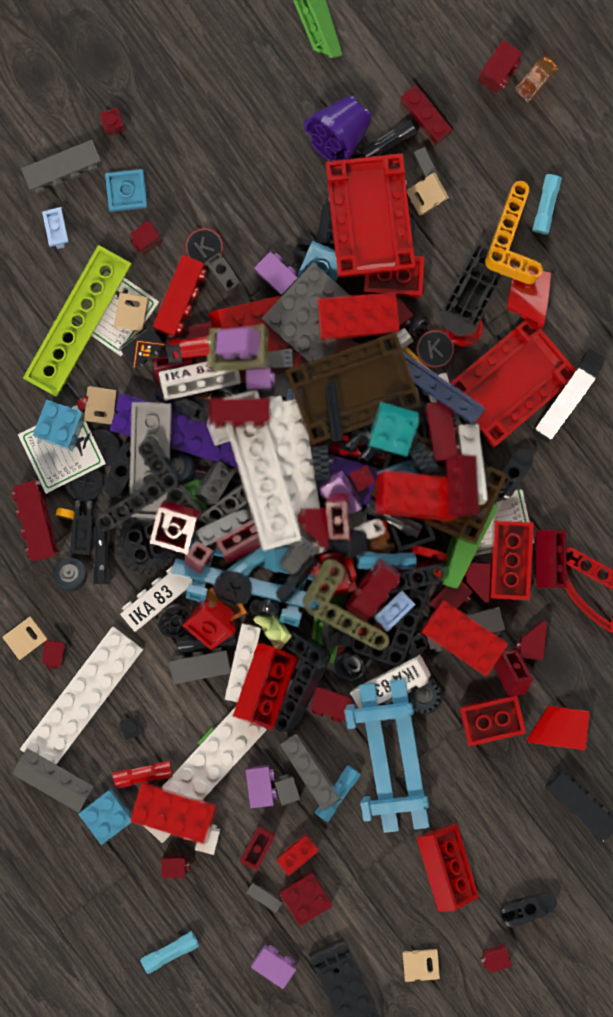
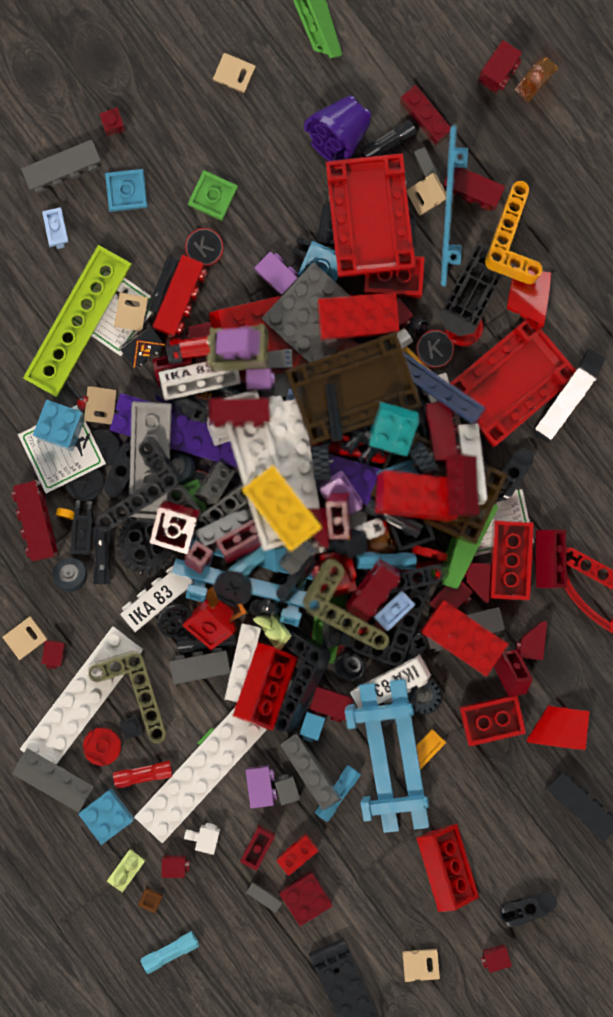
(102, 746): none -> red tile
(126, 870): none -> yellowish green tile
(139, 688): none -> olive beam
(145, 238): dark red brick -> none
(150, 900): none -> reddish brown tile
(163, 284): none -> black axle
(174, 813): red brick -> none
(212, 195): none -> bright green tile
(222, 271): dark grey leg -> none
(230, 70): none -> tan piece
(274, 966): medium lavender brick -> none
(281, 508): none -> yellow plate
(311, 726): none -> dark azure brick
(362, 478): dark red brick -> none
(429, 747): none -> light orange tile
(448, 249): none -> dark azure fence
(475, 188): none -> dark red brick
(544, 215): medium azure axle -> none

